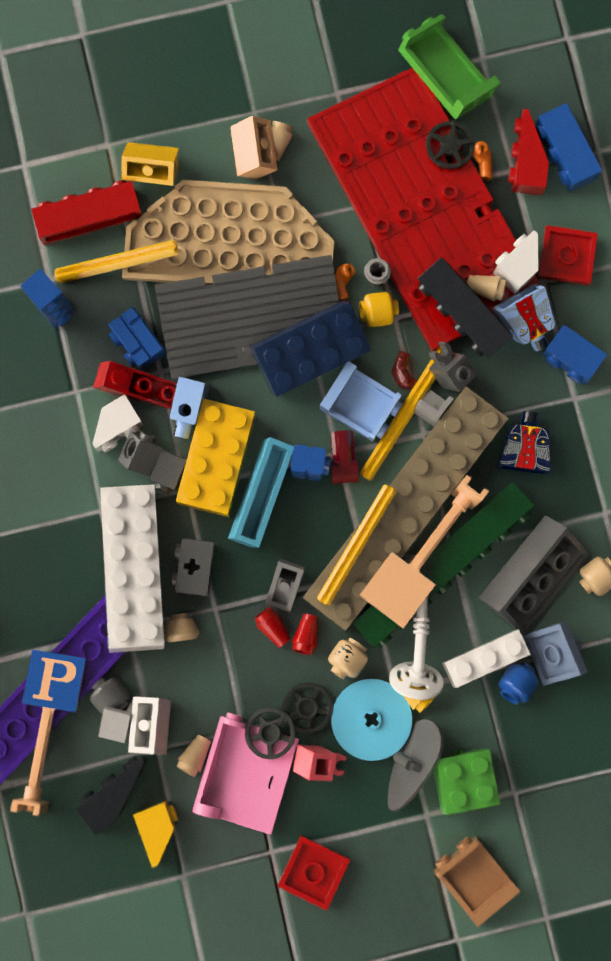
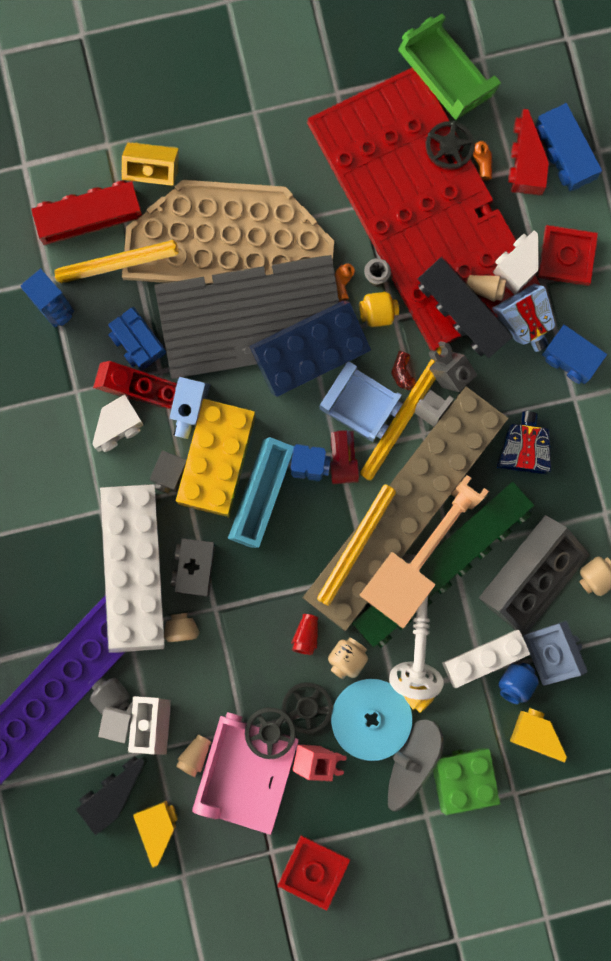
(53, 684): piece -> none
(140, 453): dark grey brick -> none
(254, 148): light nougat brick -> none
(271, 625): red cone -> none
(281, 138): tan cone -> none
(285, 585): dark grey slope -> none
(475, 880): medium nougat panel -> none
(537, 734): none -> yellow slope

